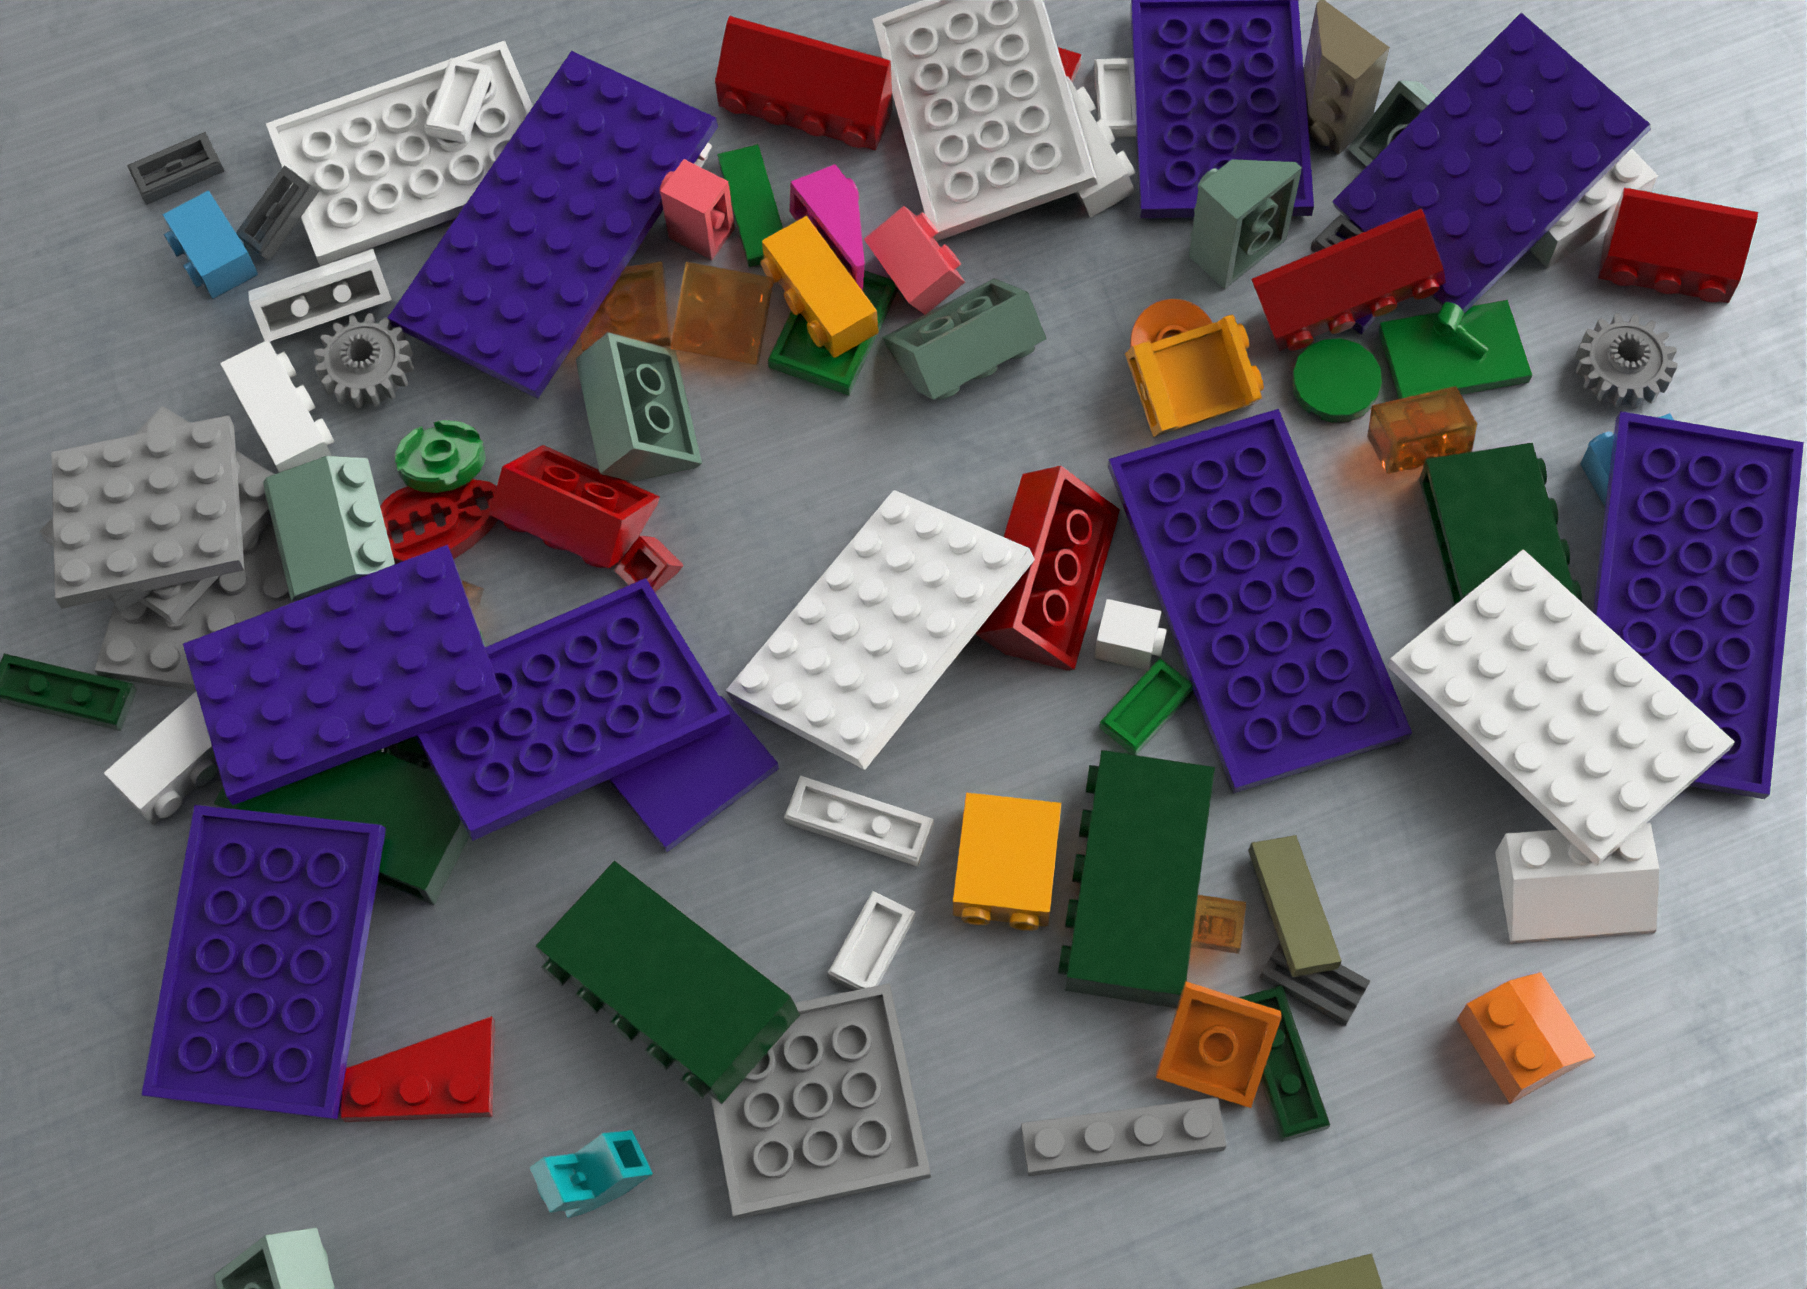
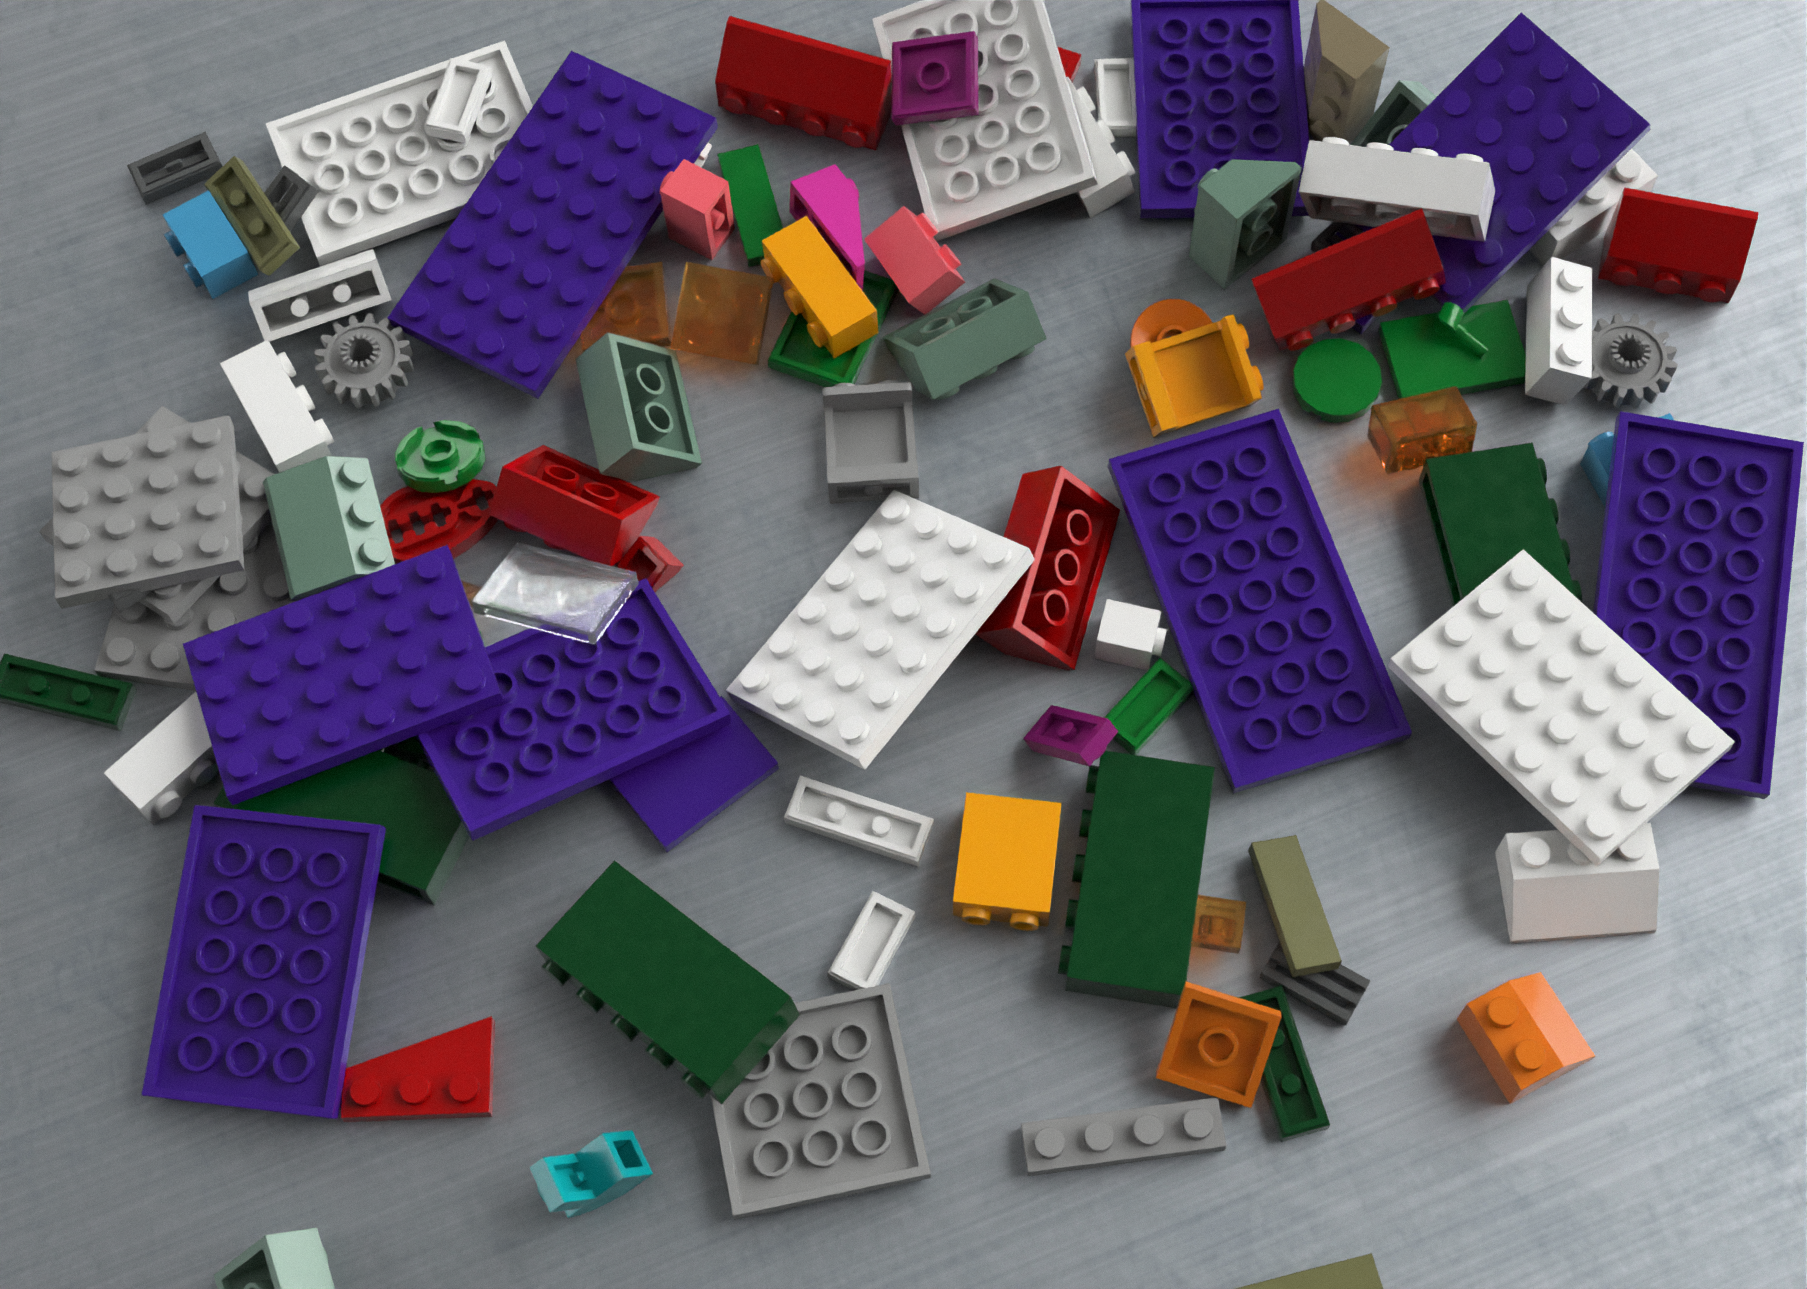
(252, 216): none -> olive tile
(555, 593): none -> clear tile
(870, 441): none -> light grey panel
(935, 78): none -> magenta plate
(1070, 735): none -> magenta plate
(1382, 184): none -> white brick
(1559, 331): none -> white brick

